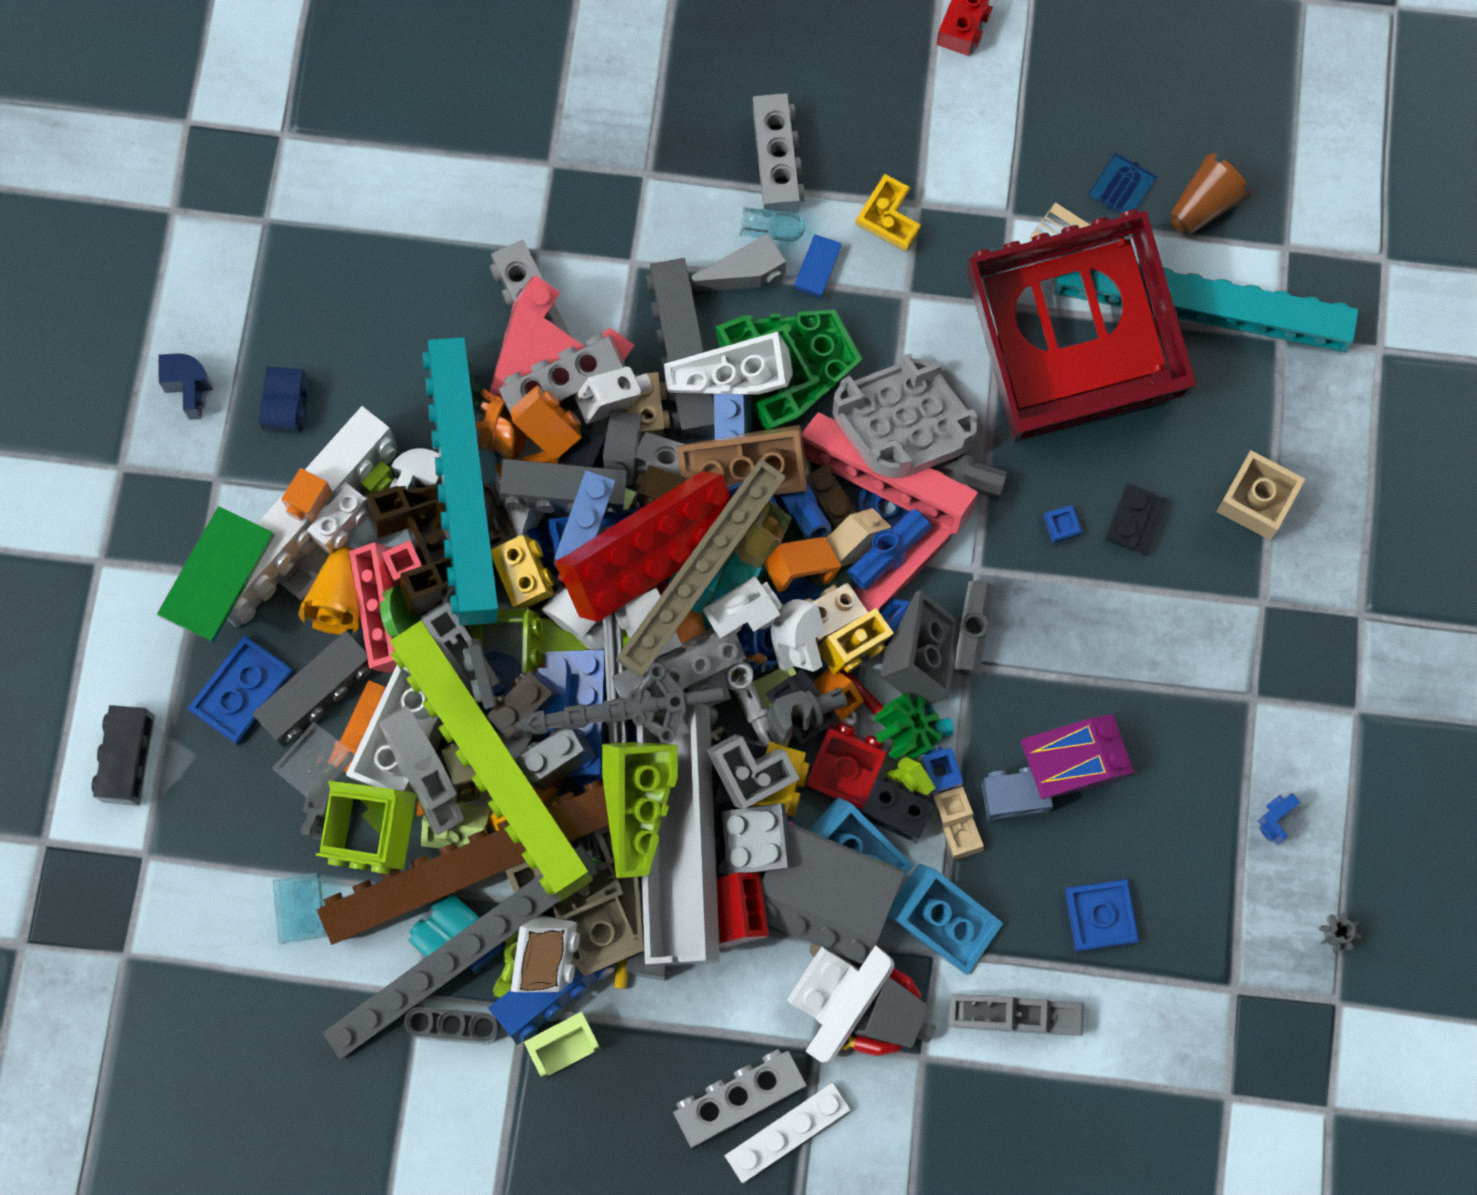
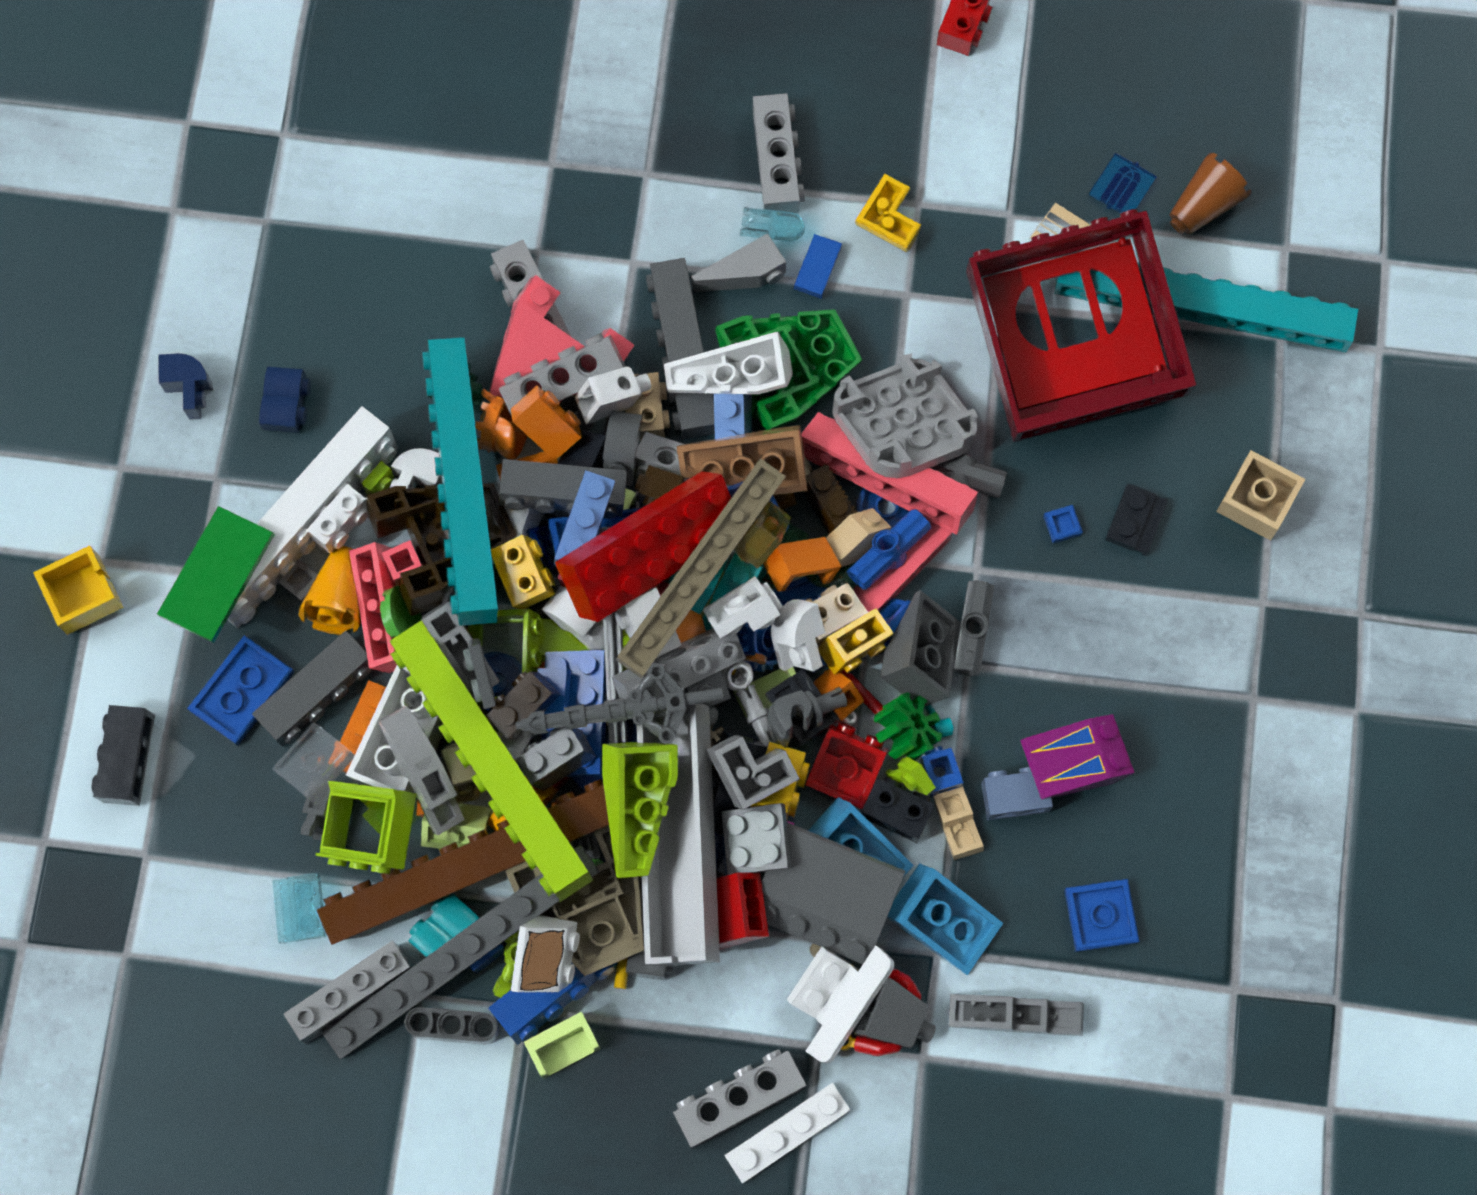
(78, 590): none -> yellow piece
(306, 496): orange brick -> none
(346, 992): none -> light grey brick
(805, 512): blue piece -> none
(1277, 809): blue bracket -> none
(1330, 937): dark grey gear -> none

